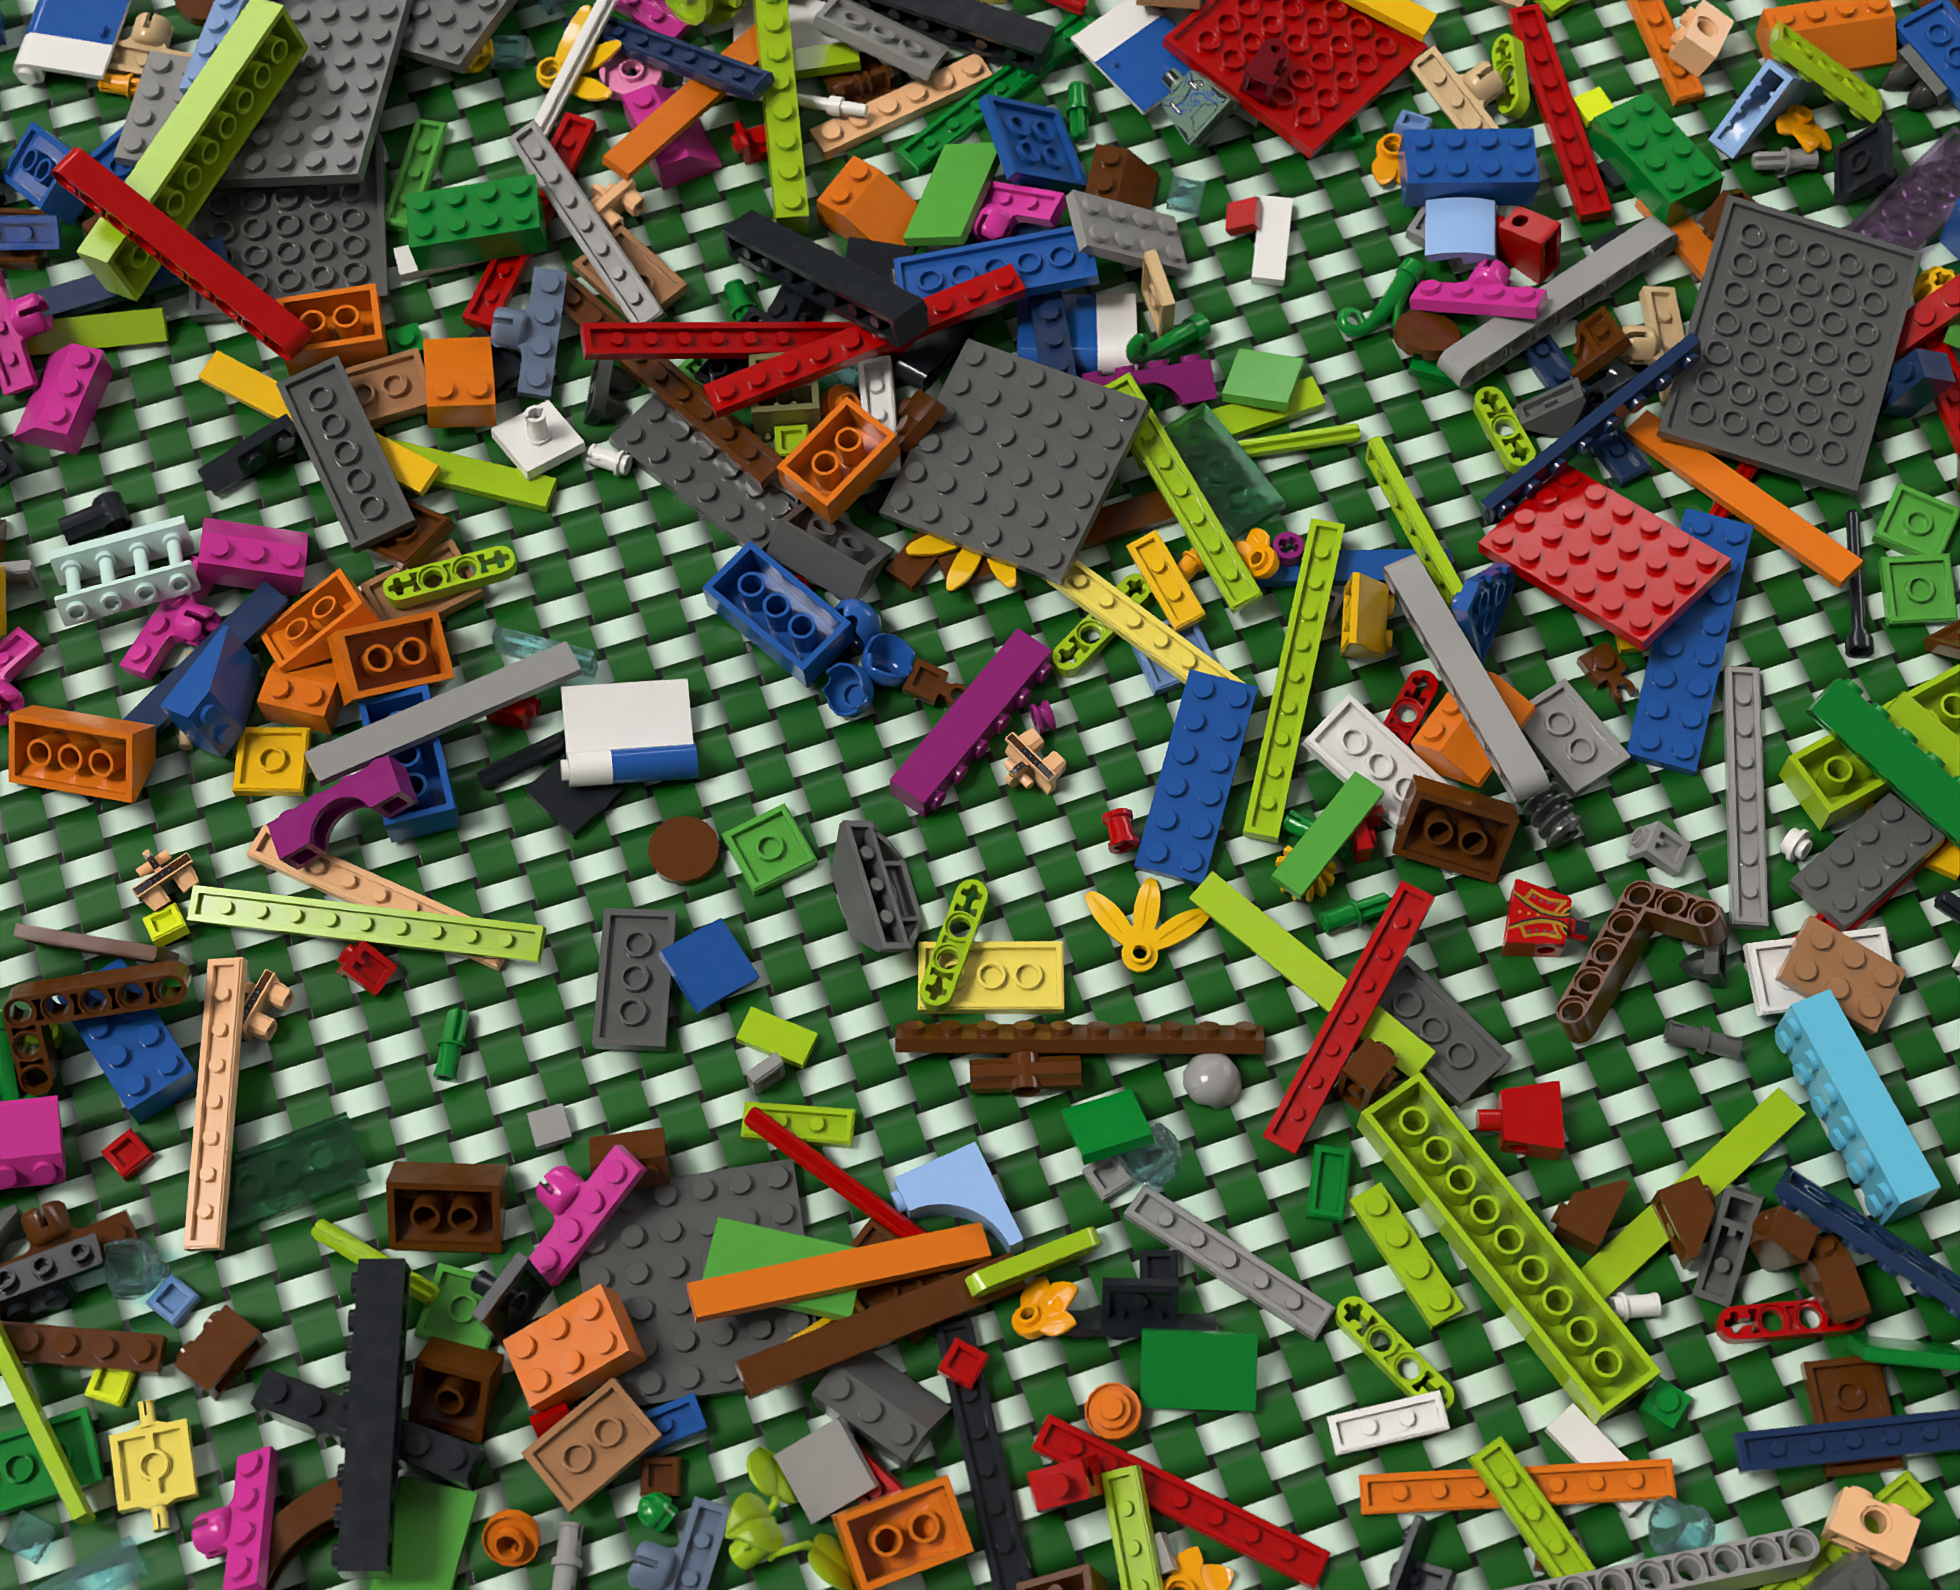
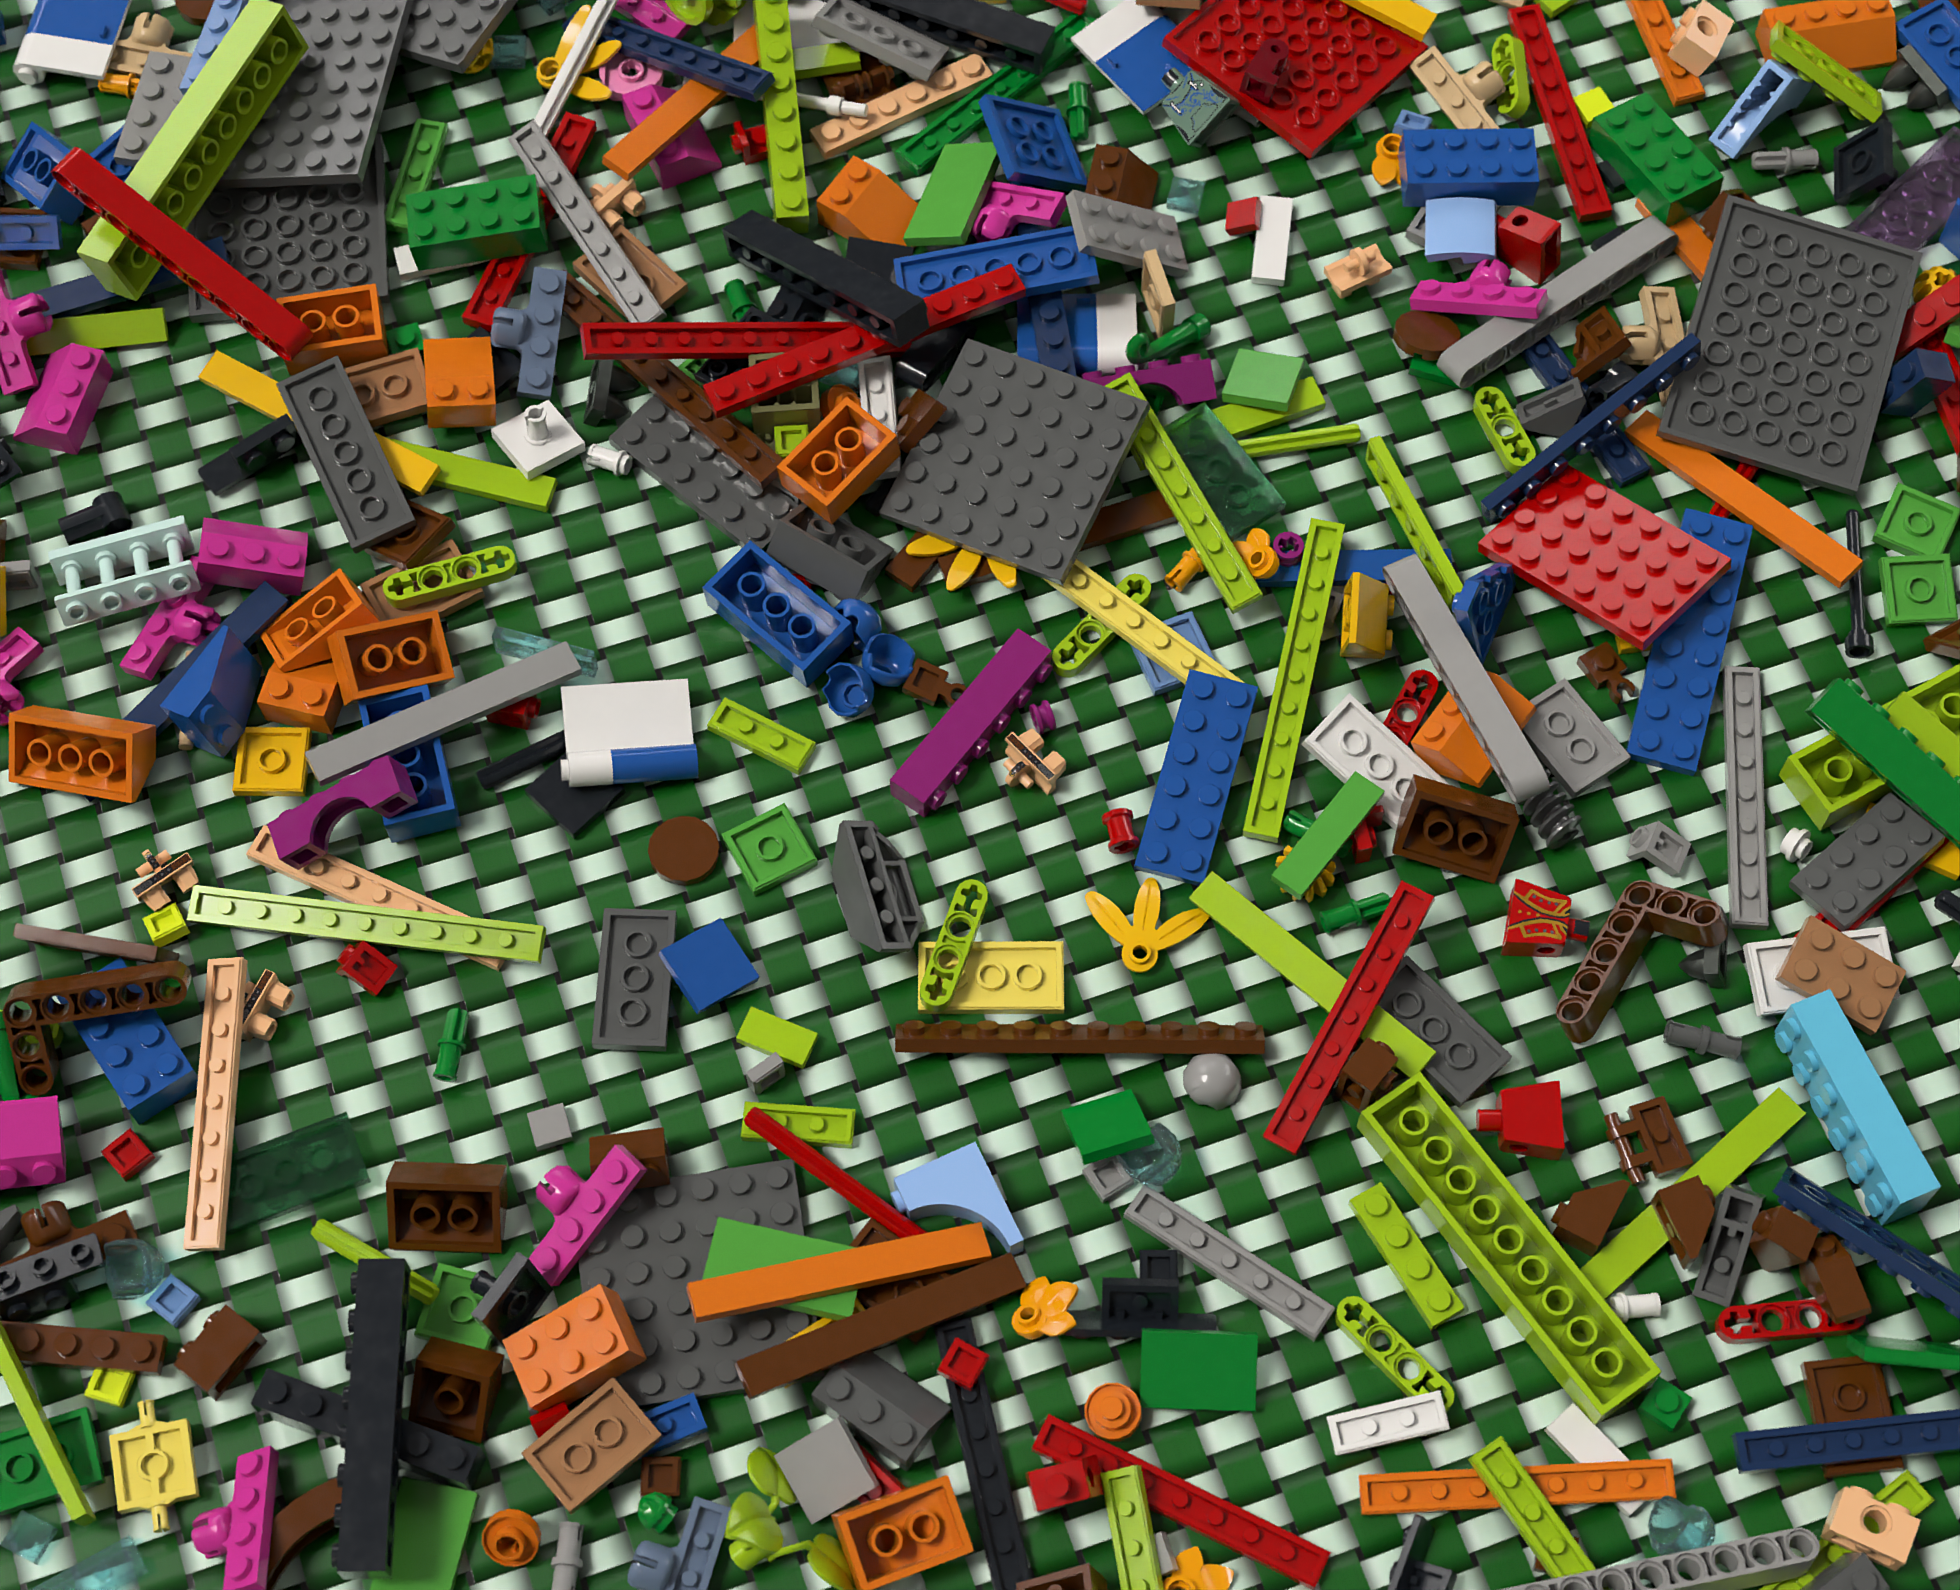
(761, 736): none -> lime tile
(1025, 1074): reddish brown piece -> none
(1033, 1262): lime beam -> none
(1166, 581): yellow tile -> none
(1328, 1184): green tile -> none
(1357, 270): none -> light nougat hips
(1393, 301): green plant -> none
(1658, 1137): none -> reddish brown plate
(1800, 123): light orange plate -> none

